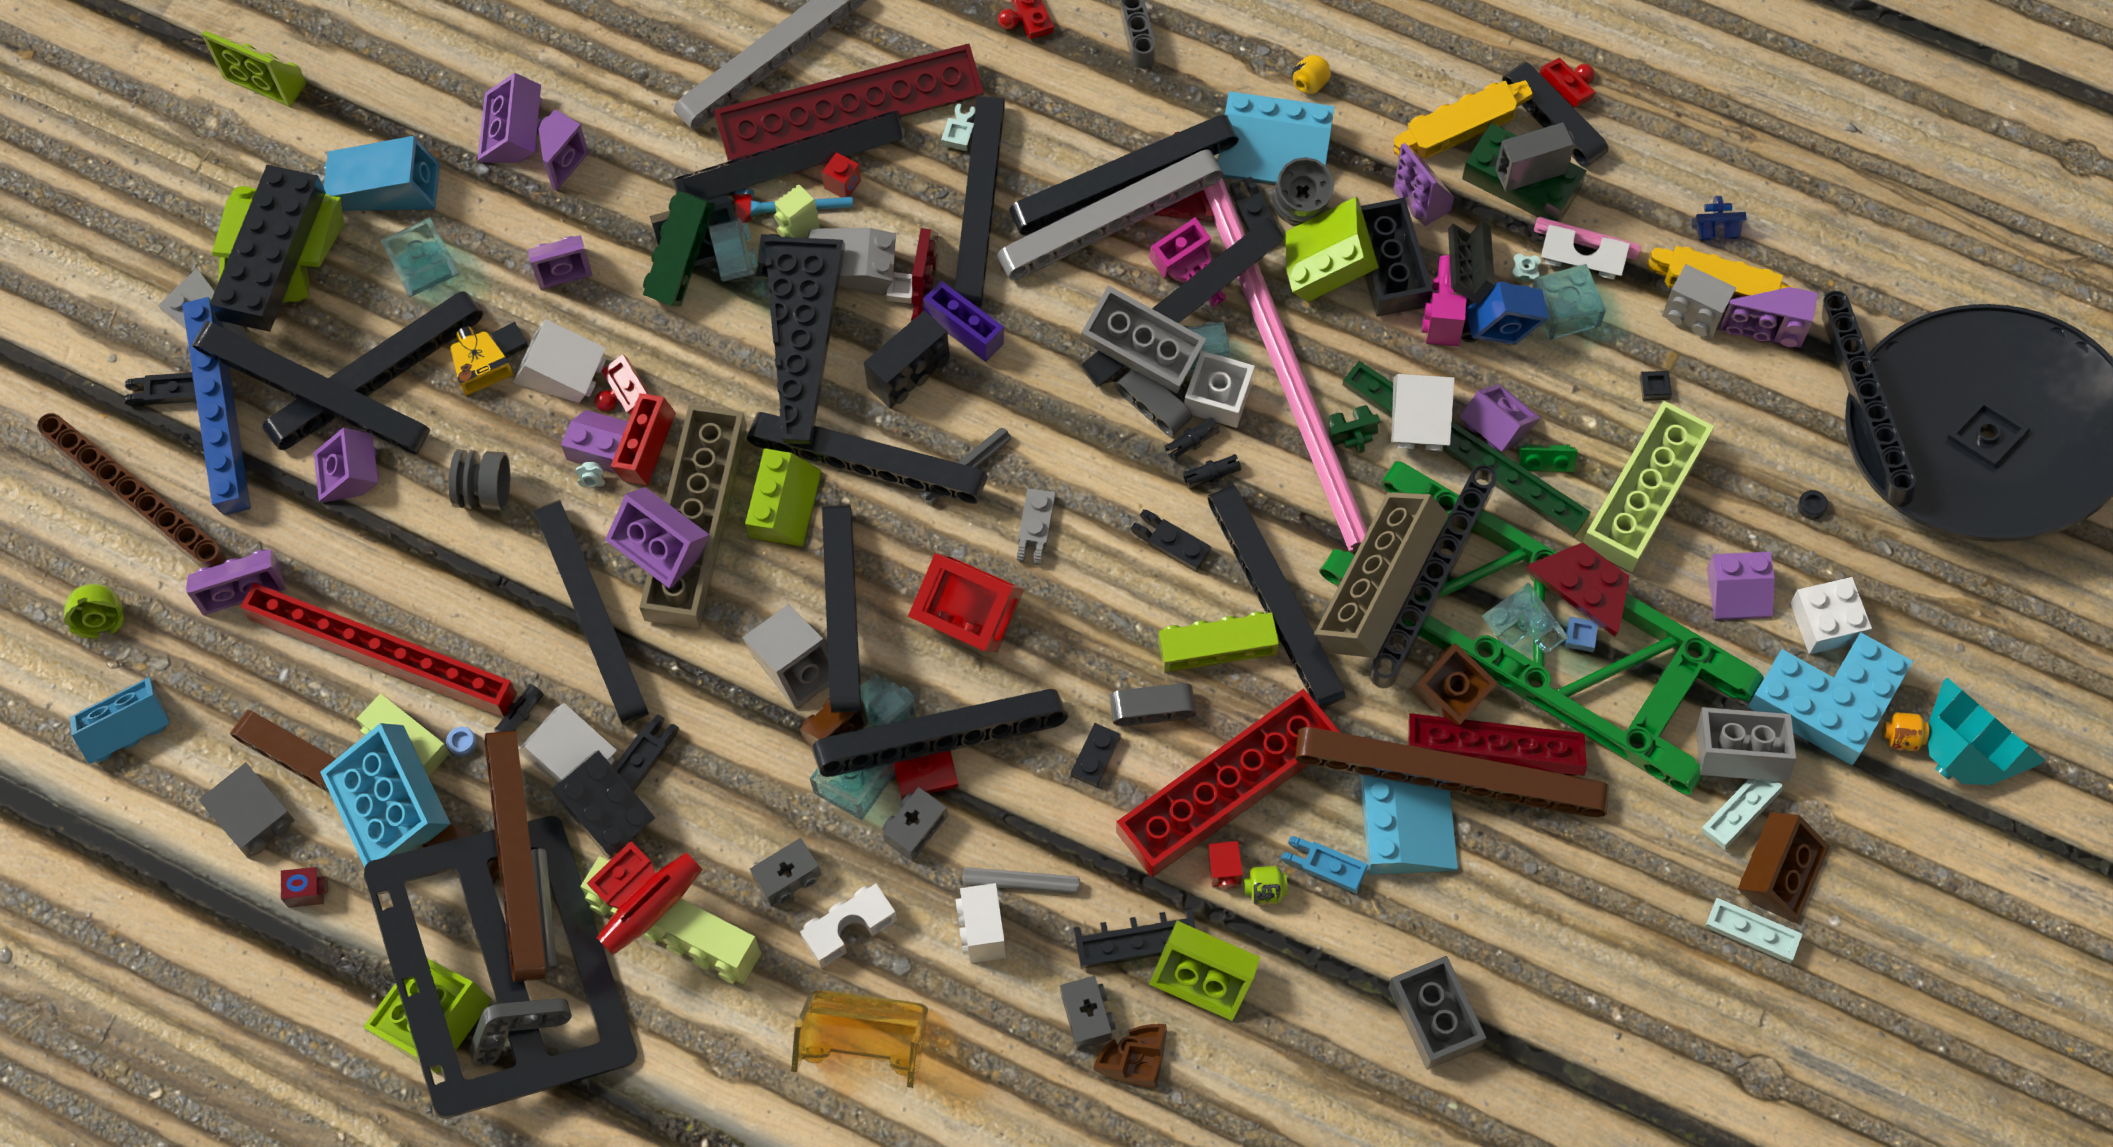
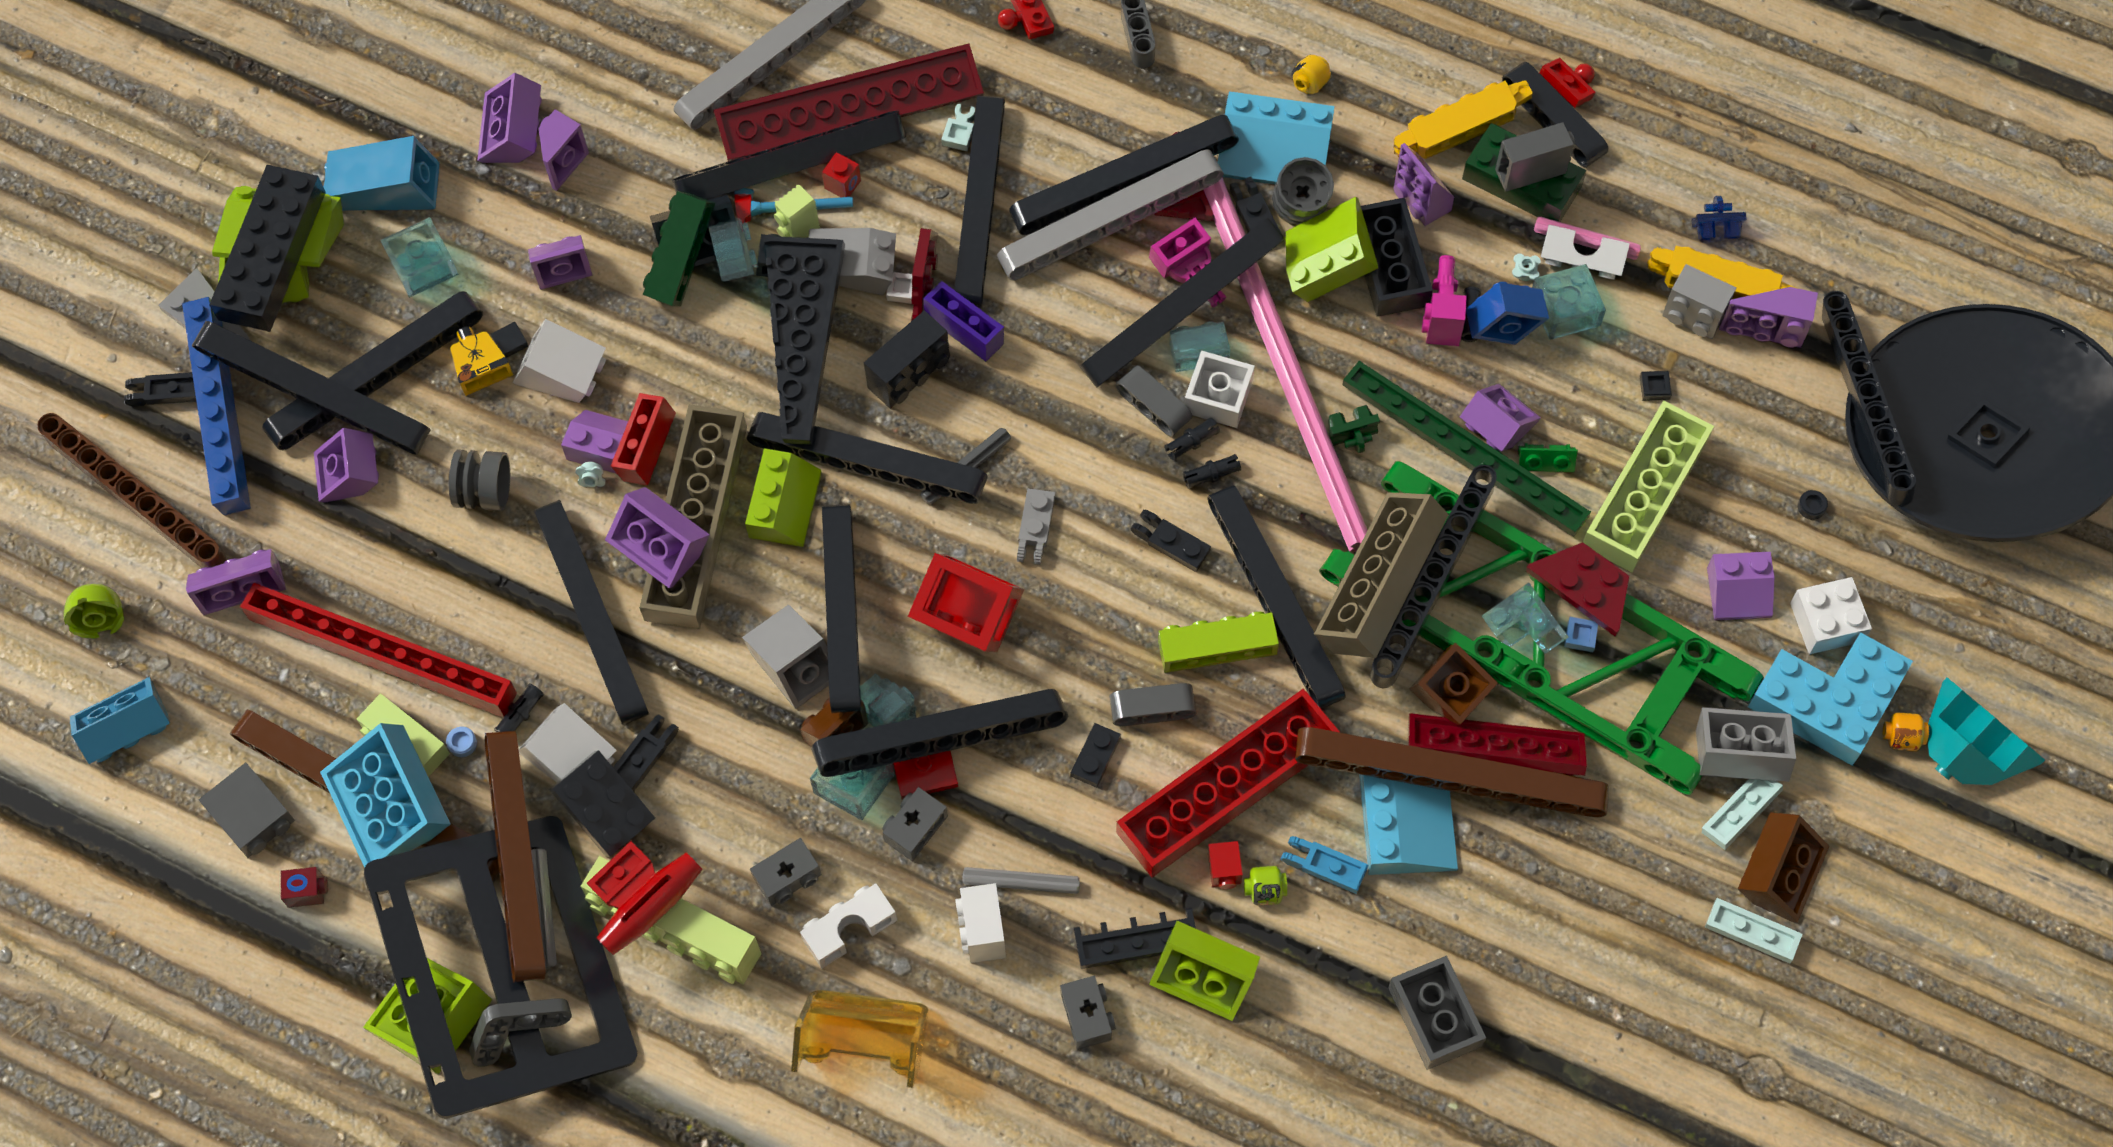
(255, 70): lime slope -> none
(624, 384): plate -> none
(1136, 1057): reddish brown brick -> none
(1142, 339): light grey brick -> none
(1422, 411): white slope -> none
(1471, 261): pearl dark grey fence -> none

